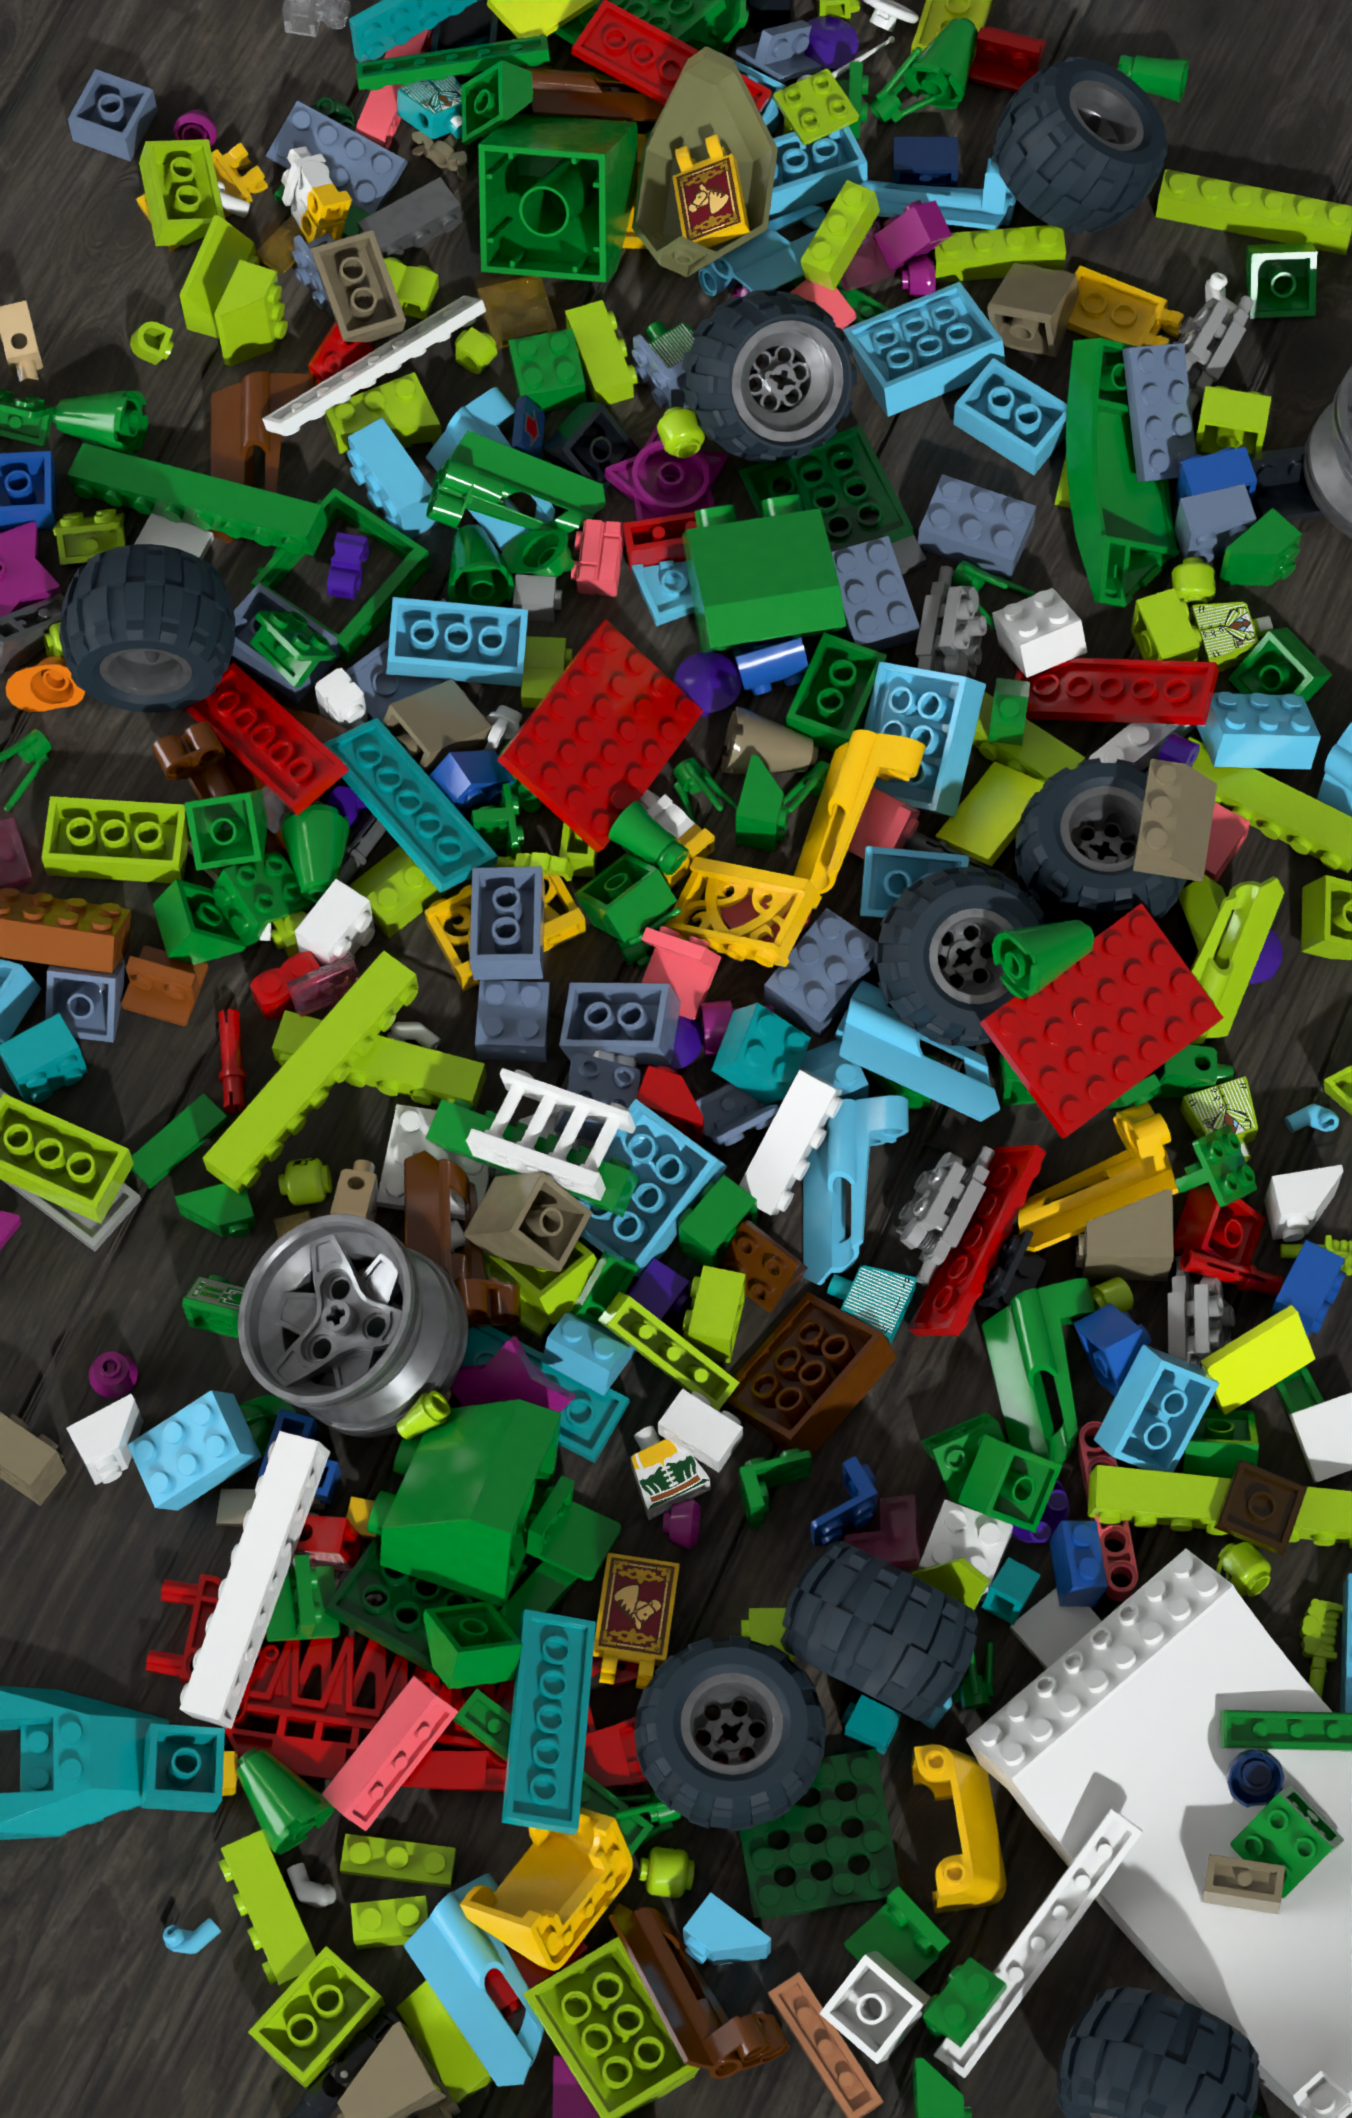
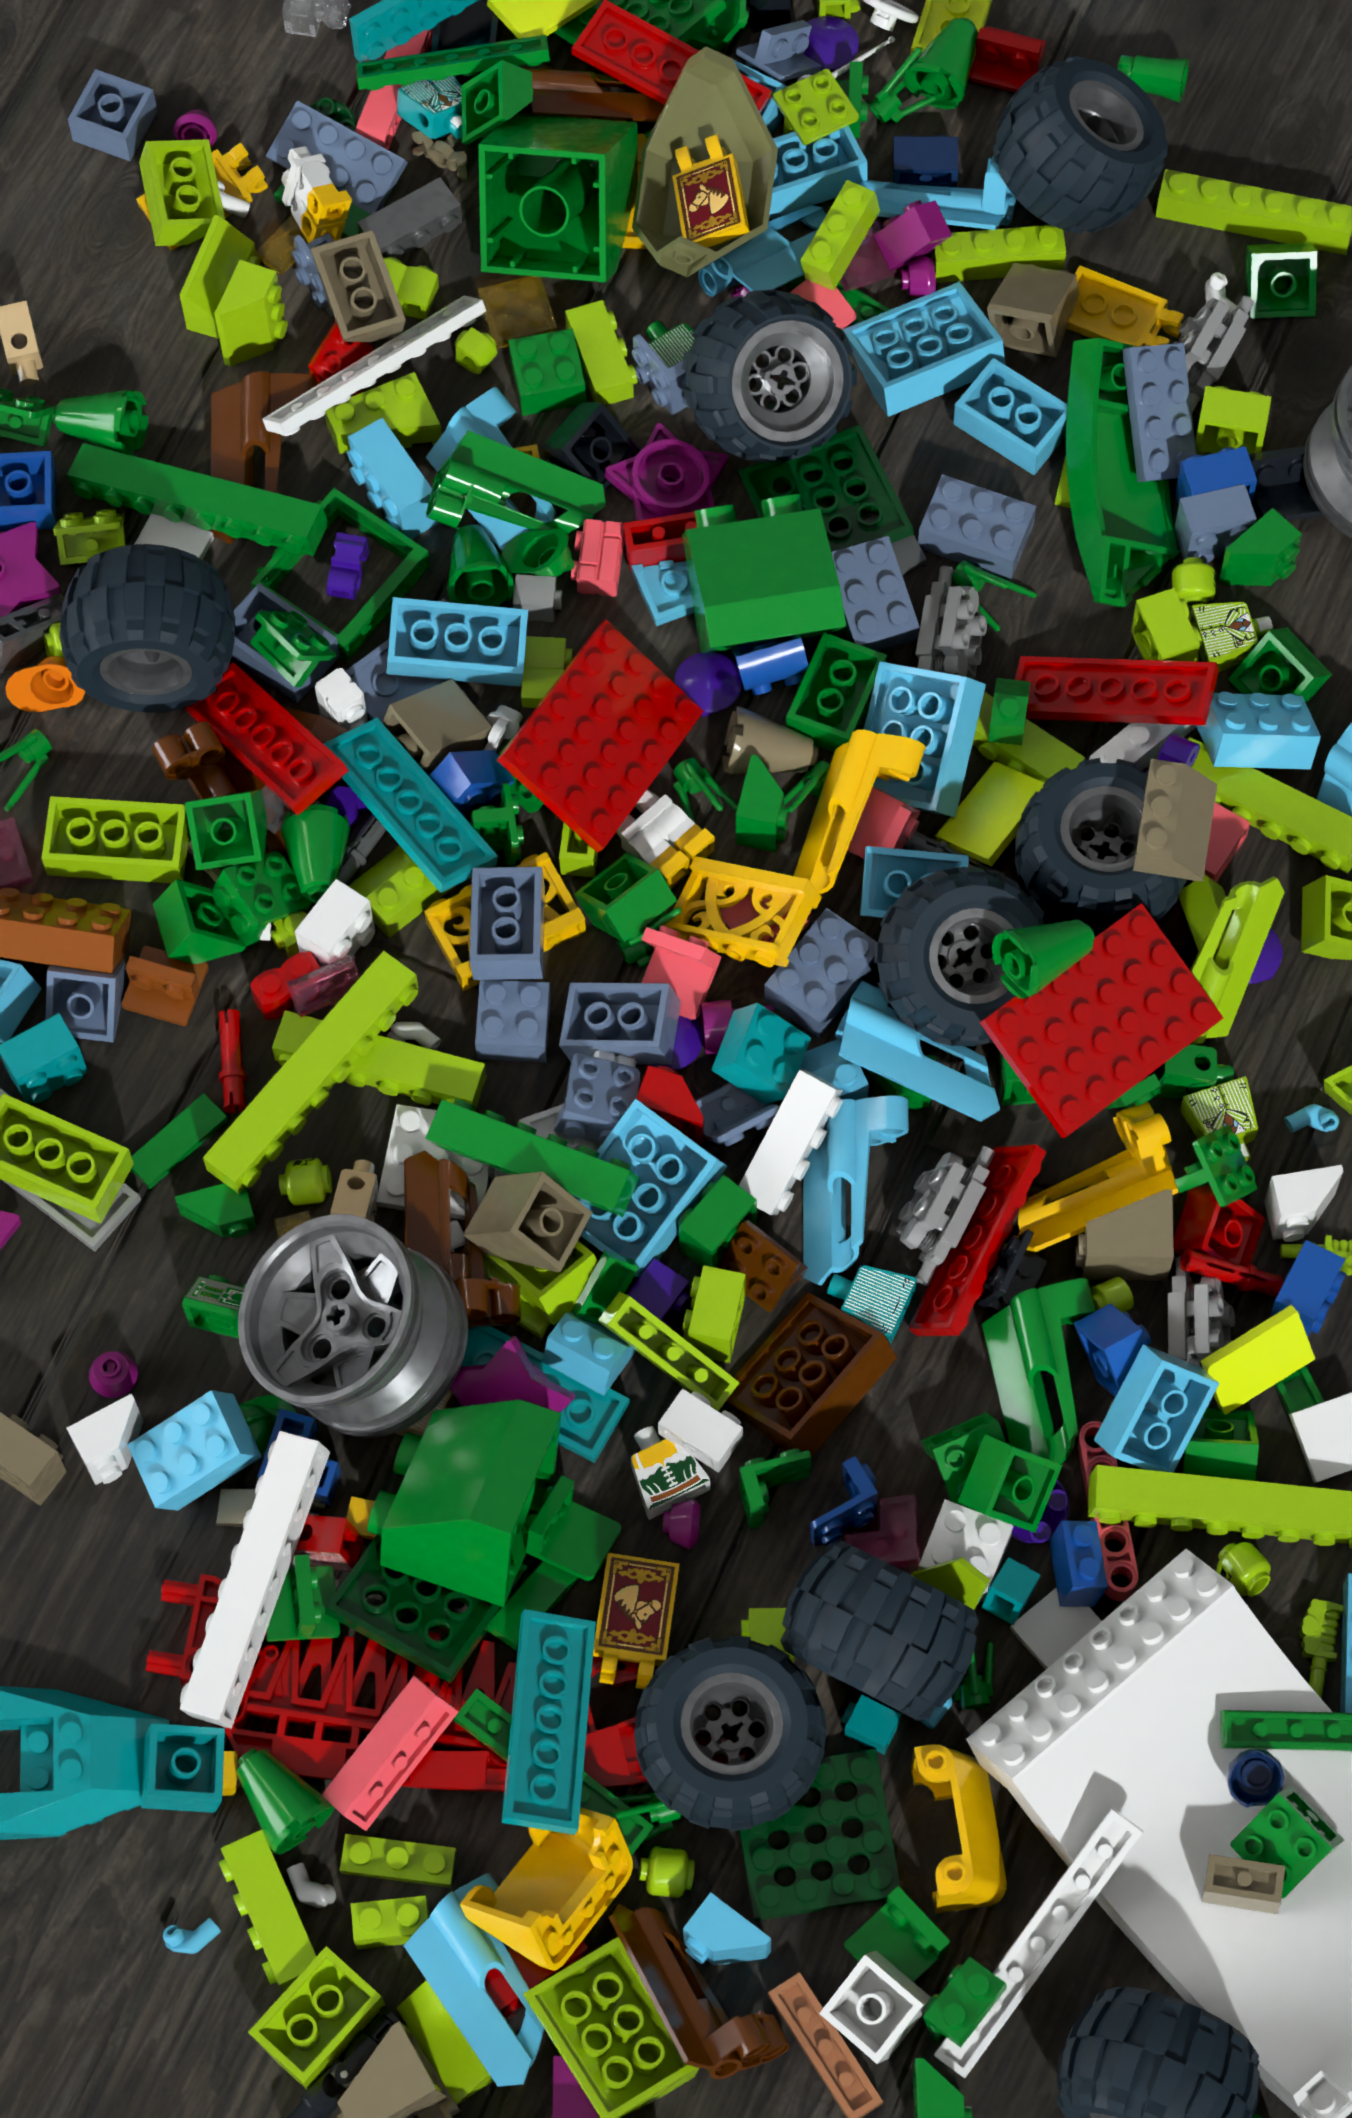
(152, 342): lime plate -> none
(426, 1413): lime cone -> none
(471, 1645): green slope -> none
(522, 1155): white fence -> none
(528, 427): dark blue tile -> none
(550, 864): lime piece -> none
(648, 839): green plant -> none
(680, 432): lime head -> none
(1039, 632): white brick -> none
(1260, 1507): dark brown tile -> none

